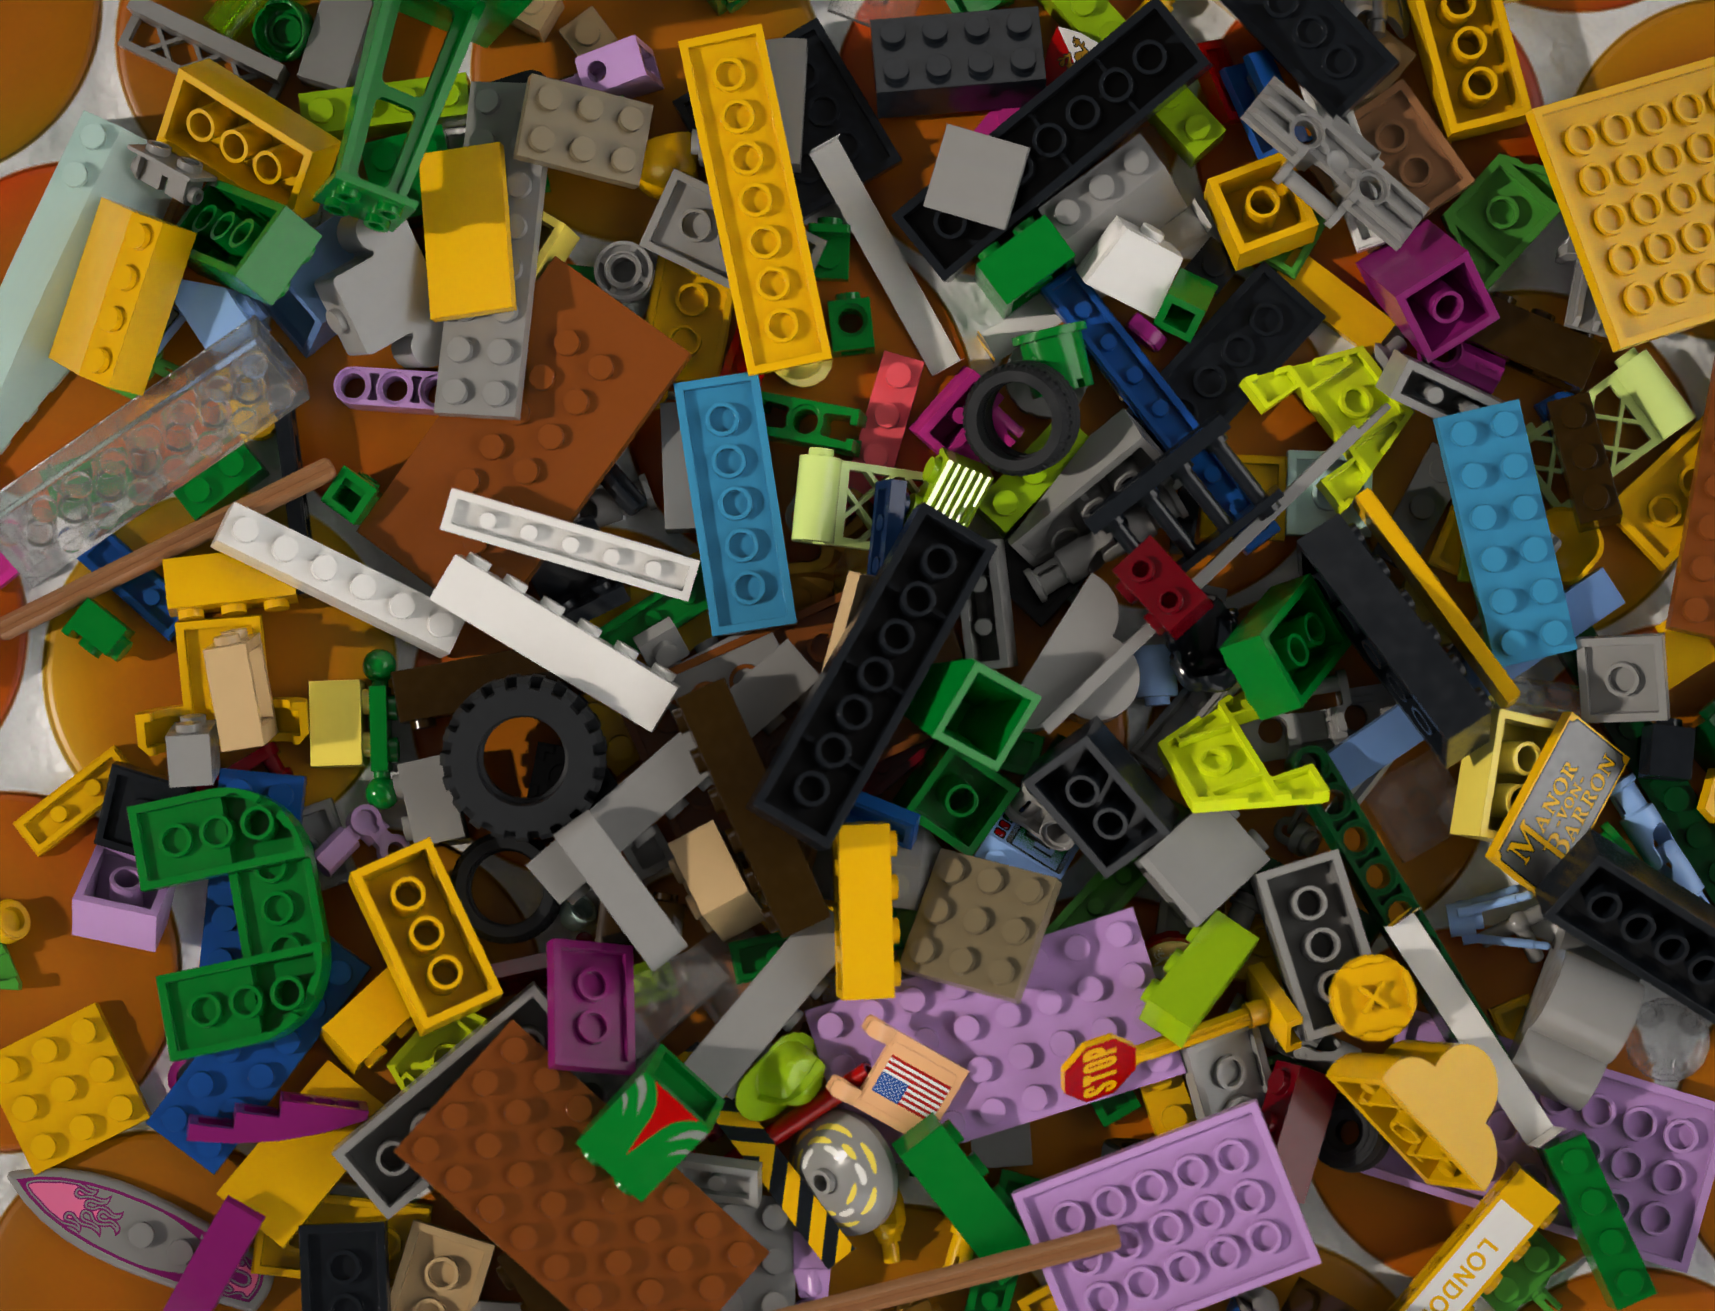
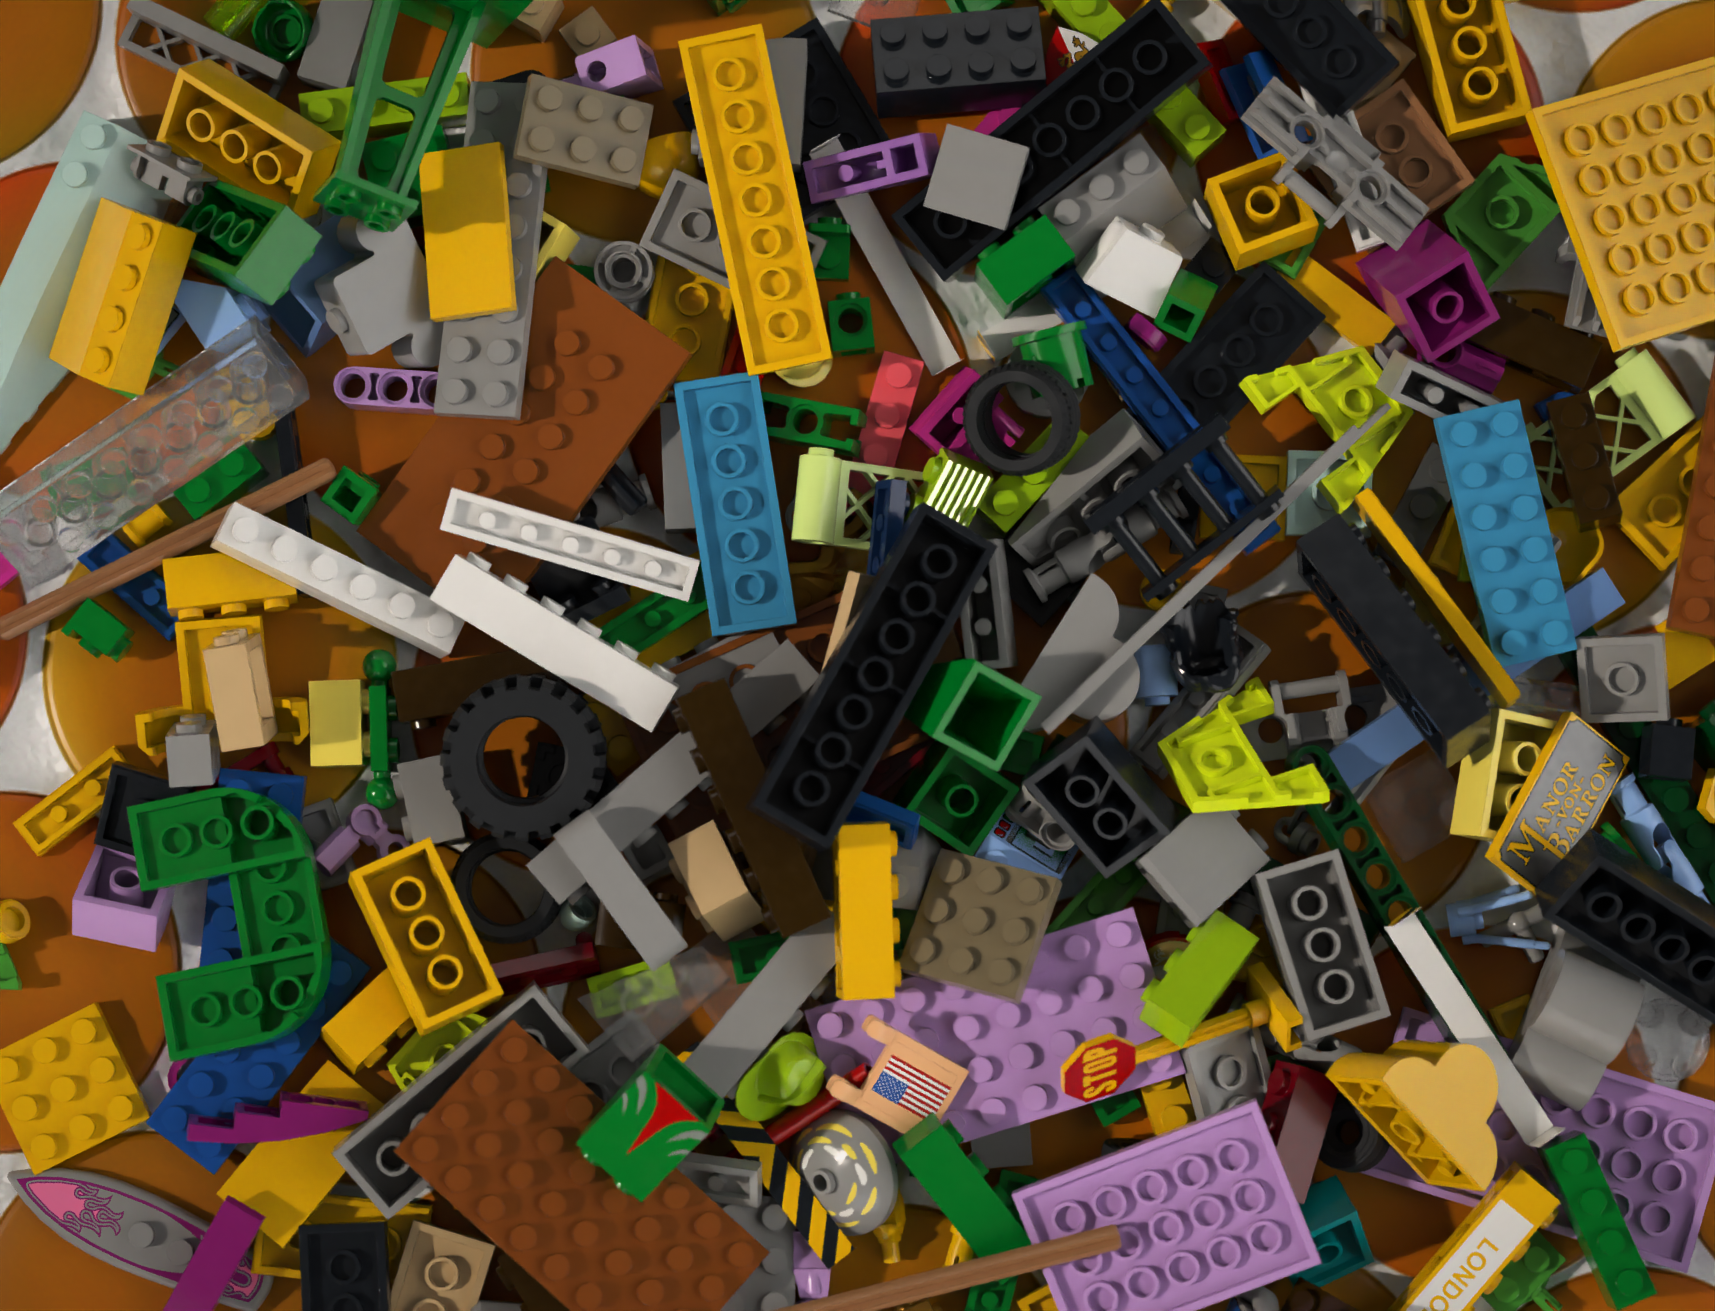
(147, 524): none -> yellow bush
(590, 1007): magenta plate -> none
(661, 644): light grey plate -> none
(872, 167): none -> medium lavender slope
(1161, 588): dark red brick -> none
(1285, 647): green brick -> none
(1335, 1232): none -> teal slope
(1372, 997): yellow tile -> none

